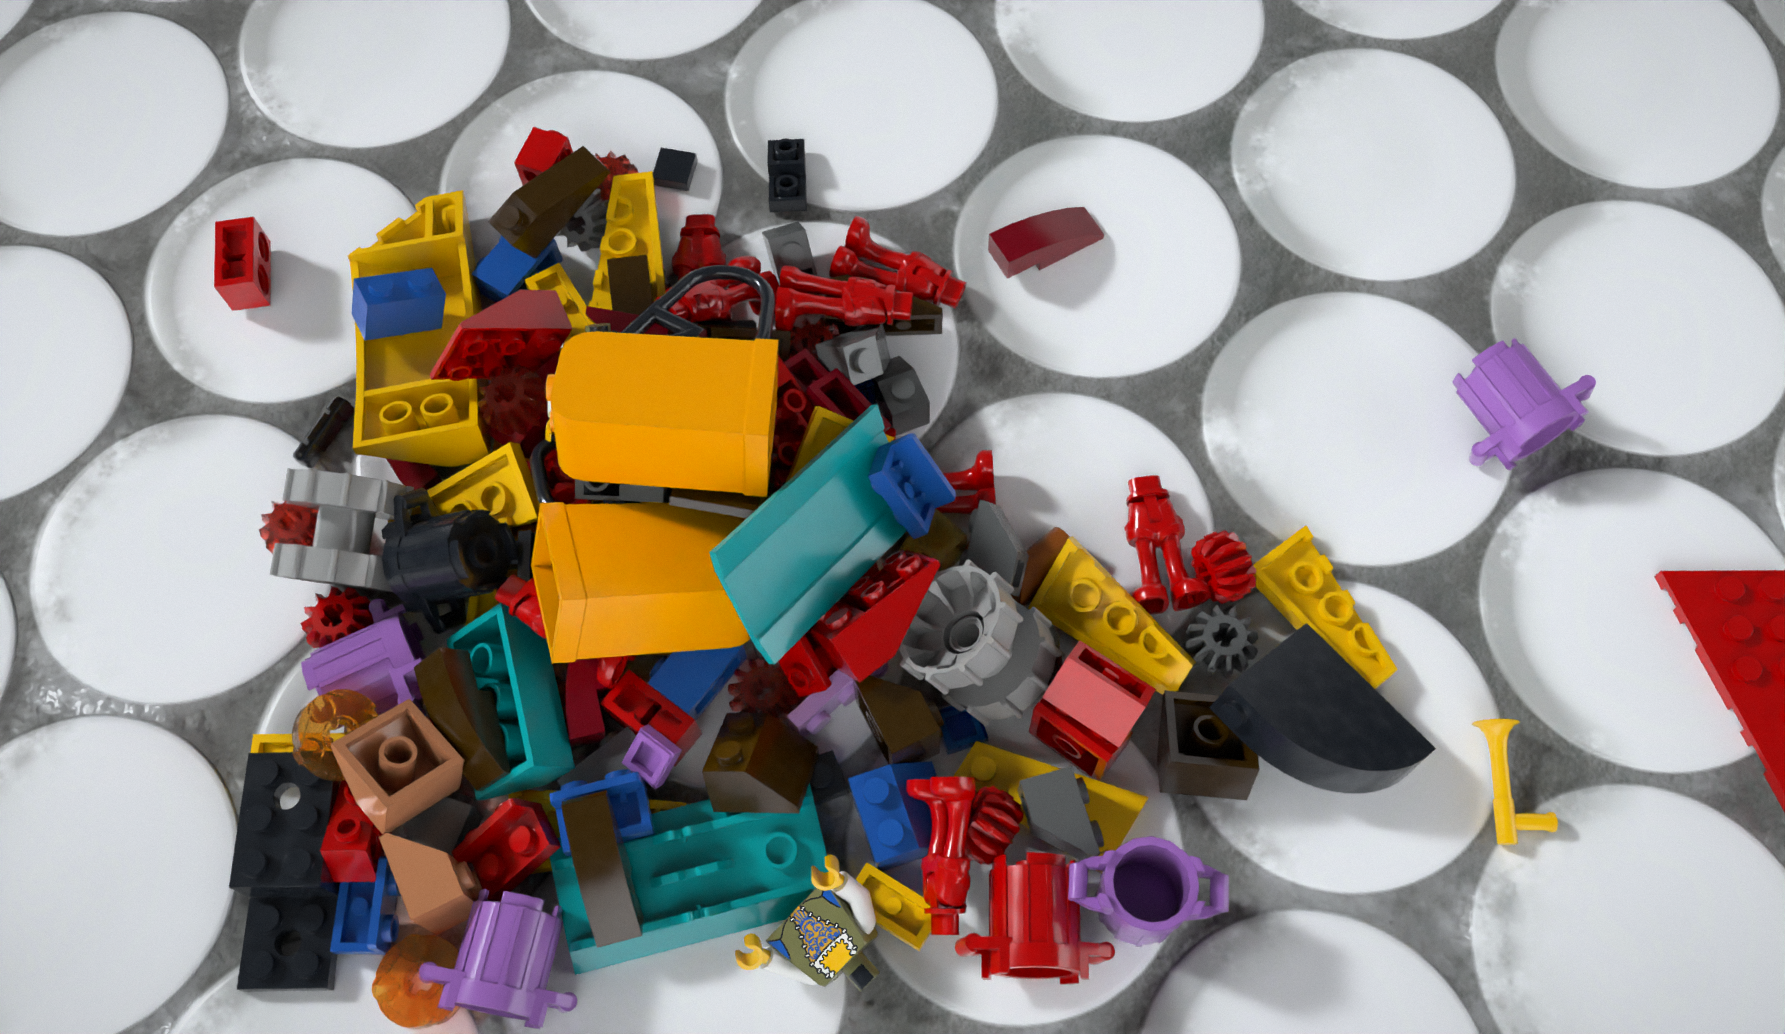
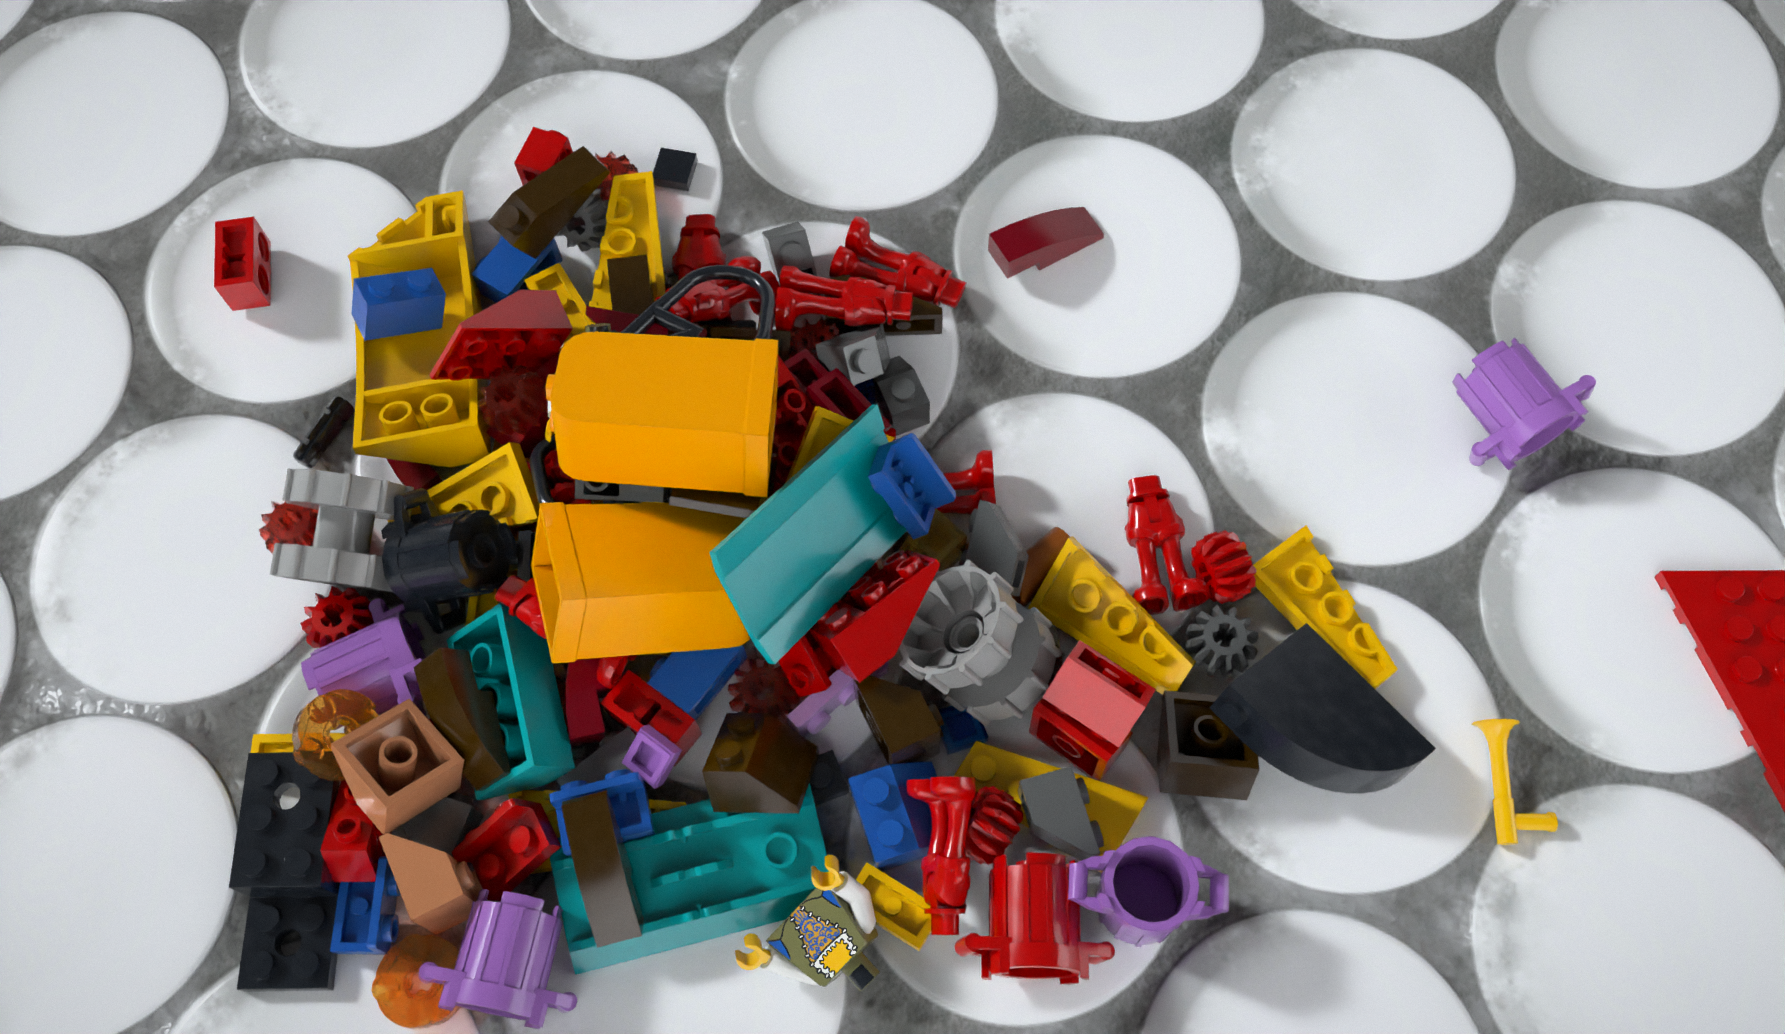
(787, 175): black slope -> none

